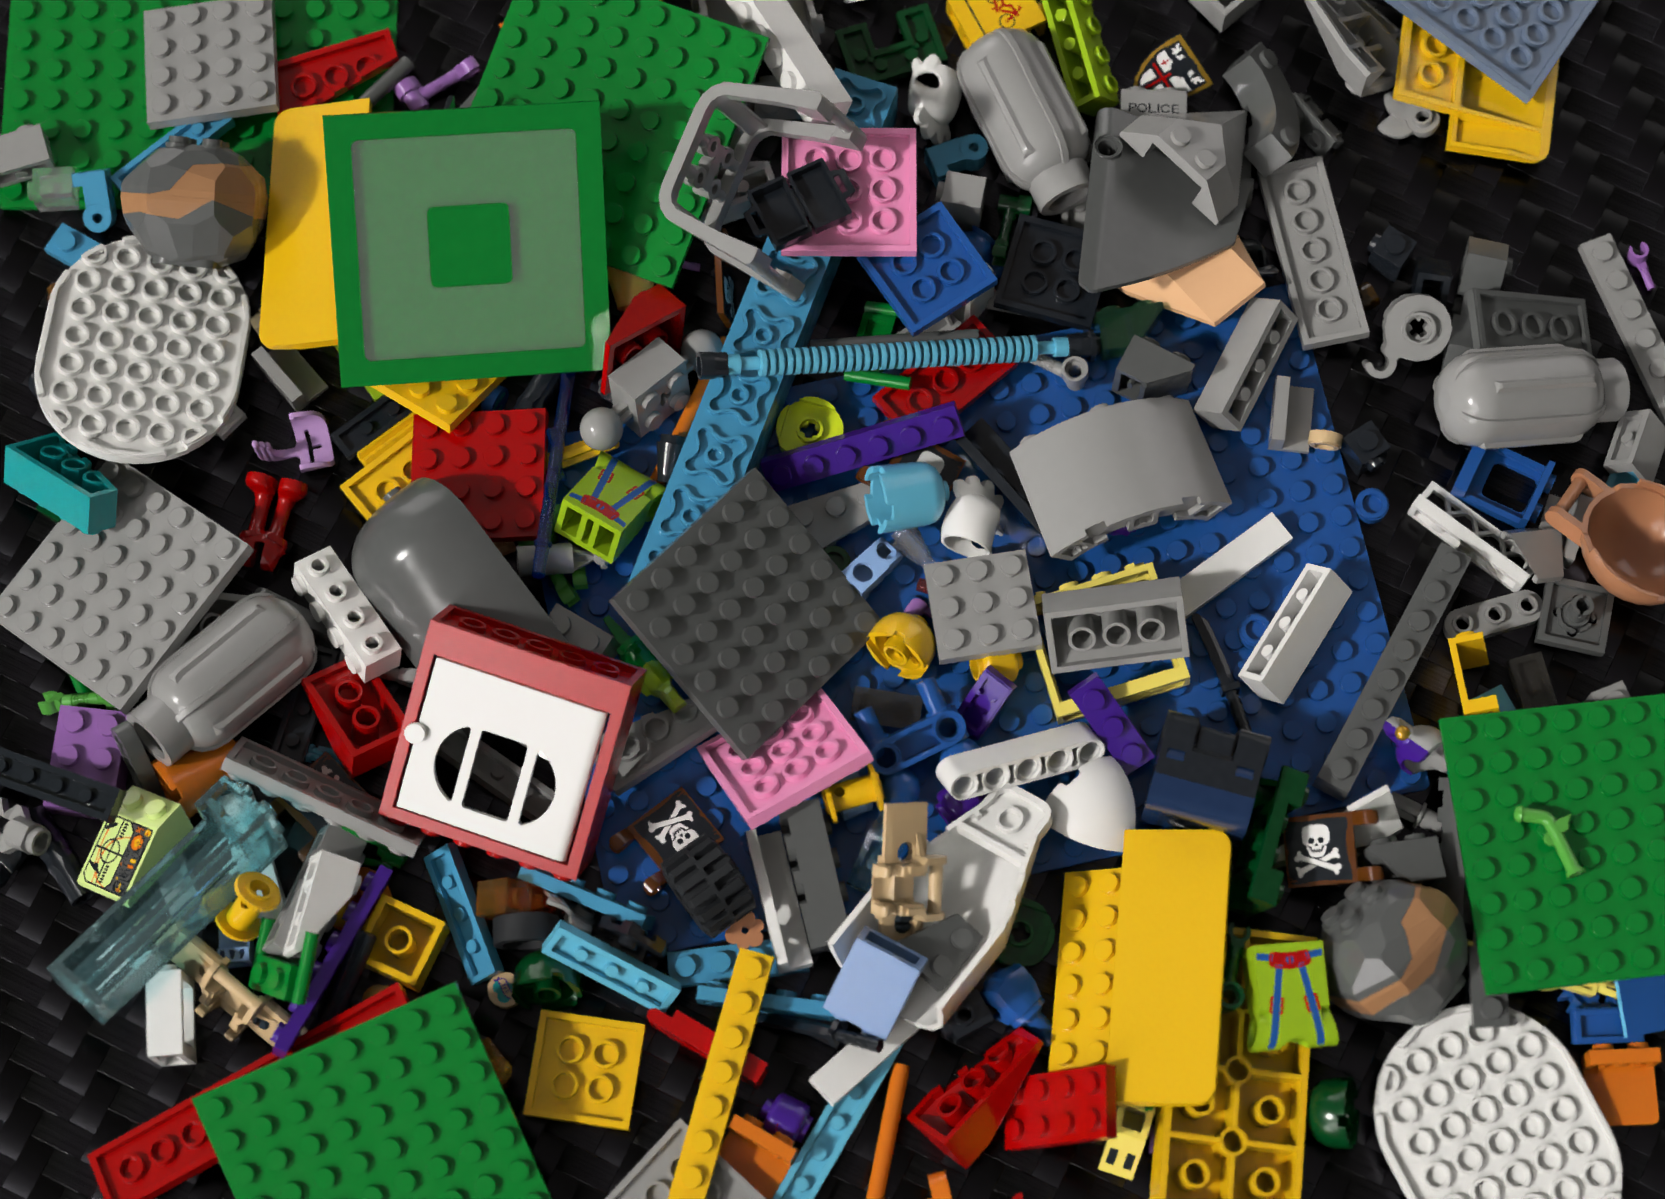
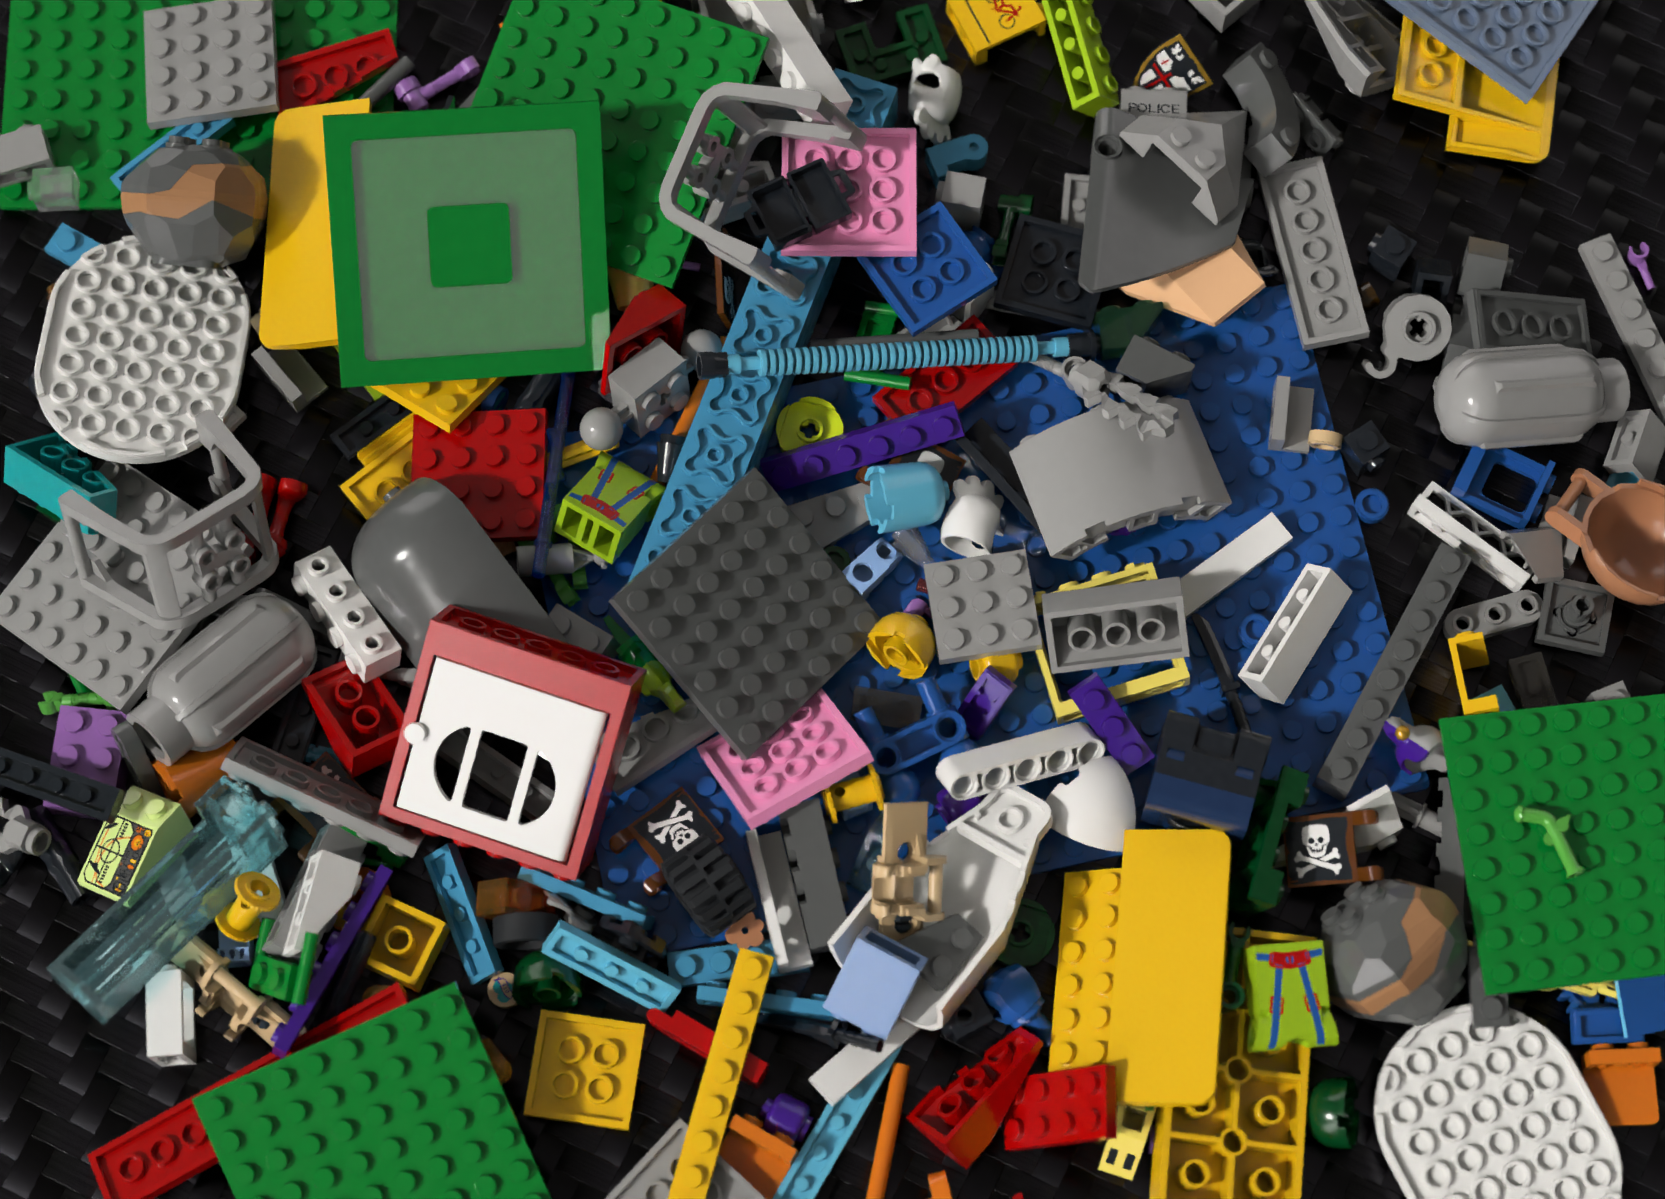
(98, 197): dark azure leg -> none
(227, 506): none -> light grey windscreen
(319, 434): lavender helmet -> none
(1027, 117): light grey piece -> none
(1094, 384): none -> light grey sword
(1245, 364): light grey brick -> none
(1404, 119): light grey plate -> none
(1411, 860): dark grey slope -> none

